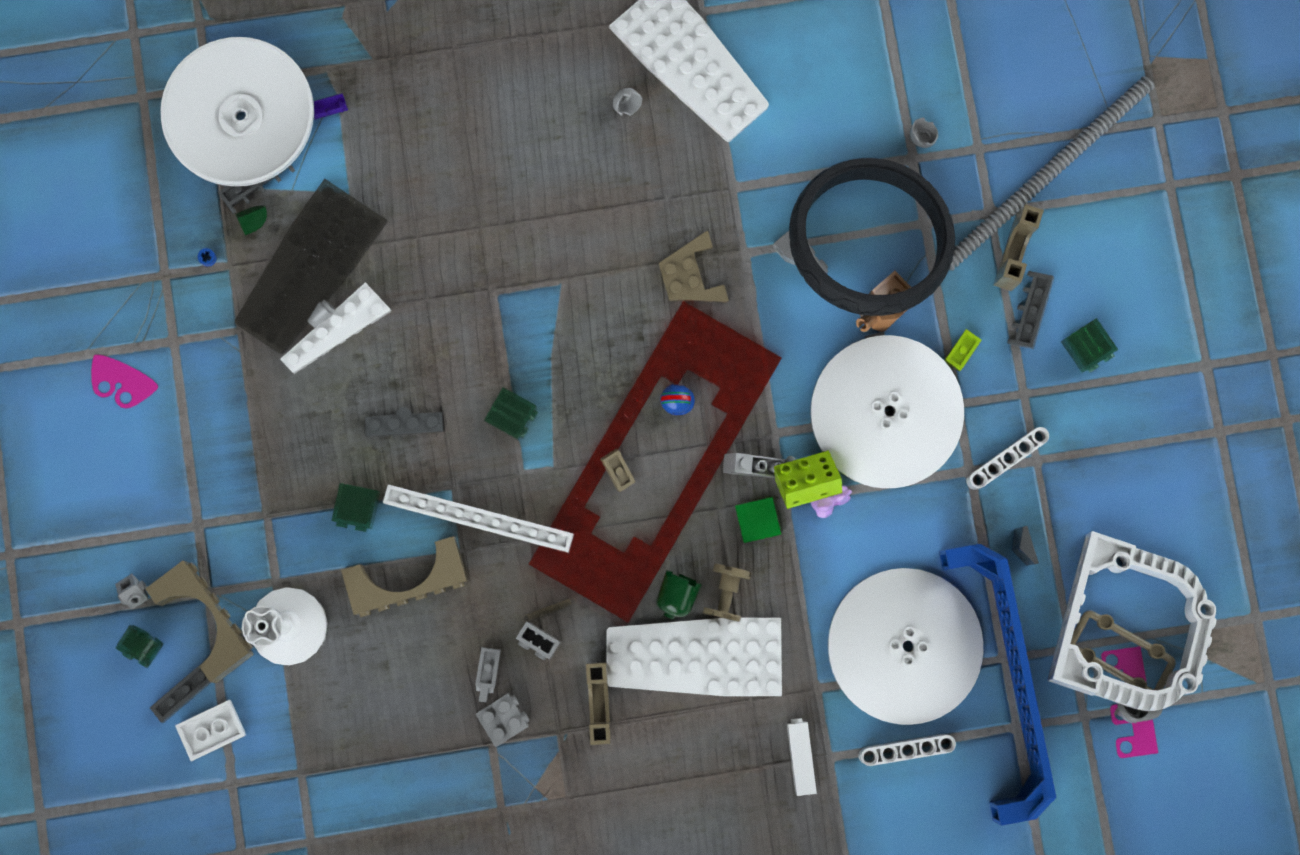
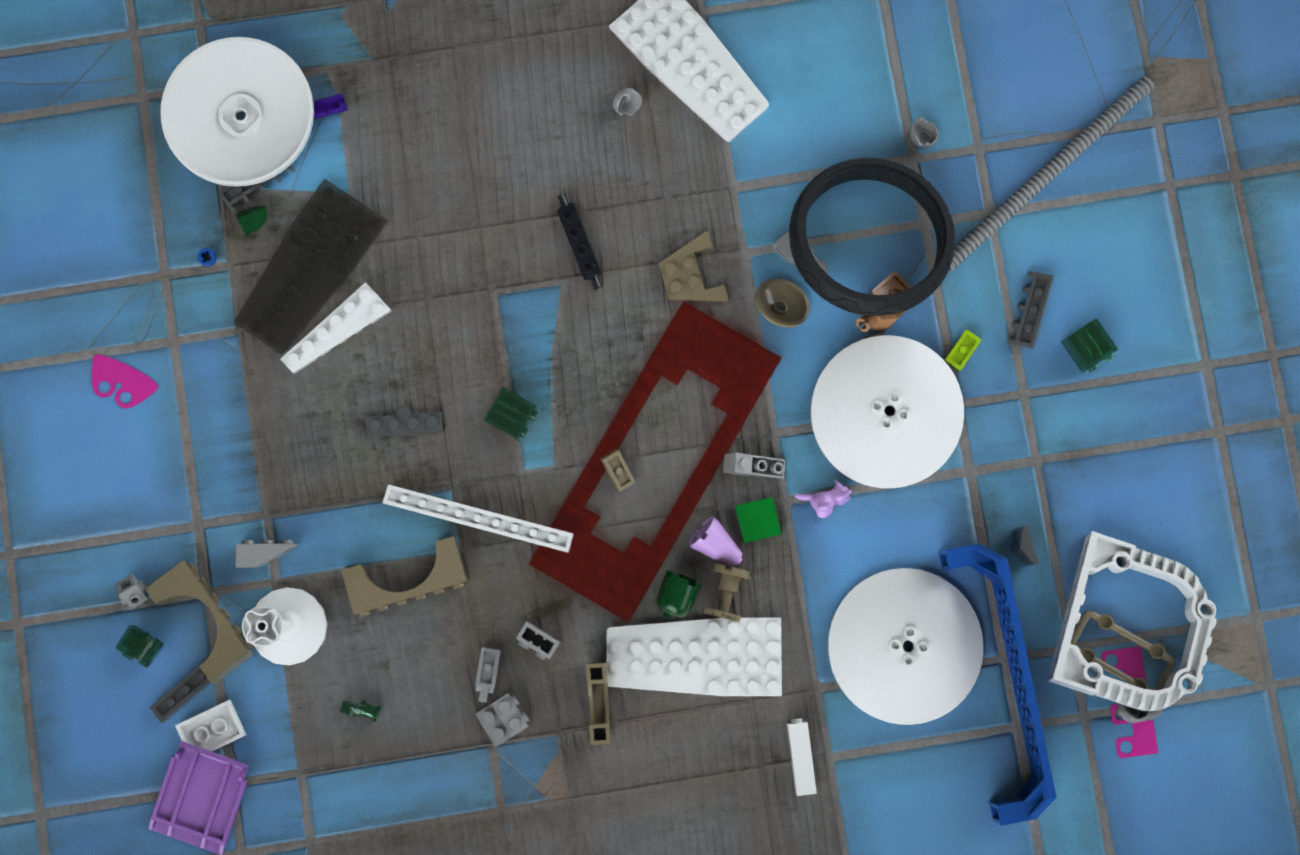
(199, 798): none -> medium lavender piece
(257, 555): none -> light grey slope
(321, 313): light grey cone -> none
(355, 507): clear green brick -> none
(365, 710): none -> clear green connector
(579, 241): none -> black plate
(677, 399): blue helmet -> none
(716, 543): none -> lavender cone
(782, 303): none -> dark tan dish
(807, 479): lime piece -> none
(916, 749): white beam -> none
(1011, 266): dark tan arch -> none
(1015, 453): white beam -> none

